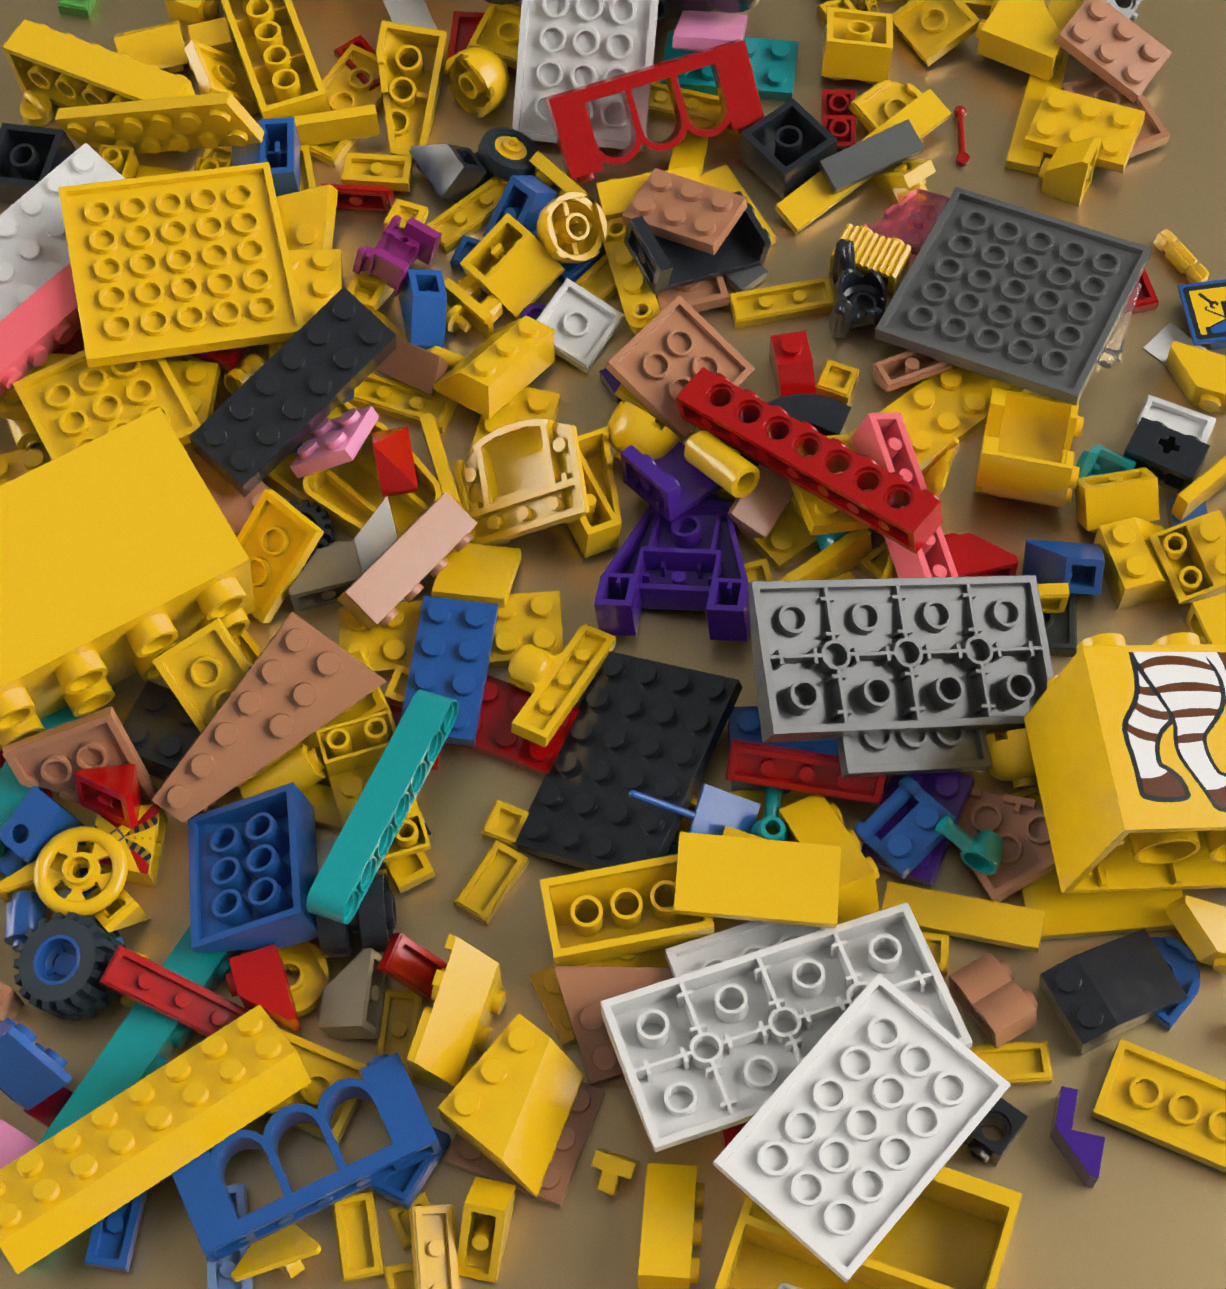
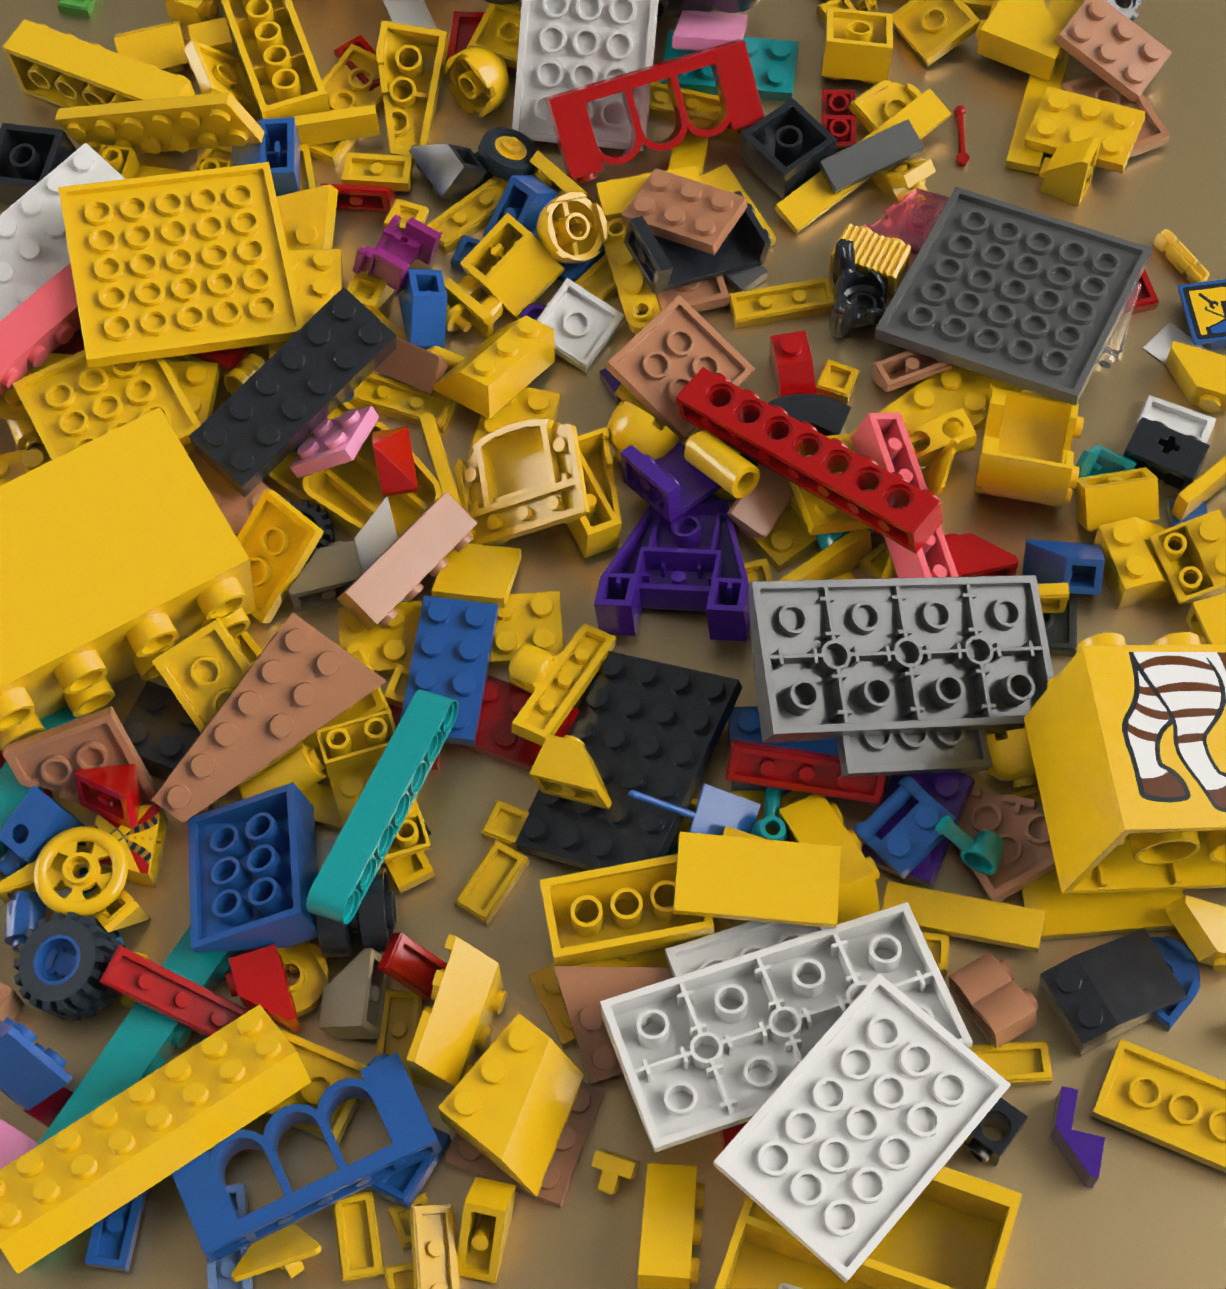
(36, 109): yellow tile -> none
(569, 772): none -> yellow slope
(937, 433): none -> yellow leg

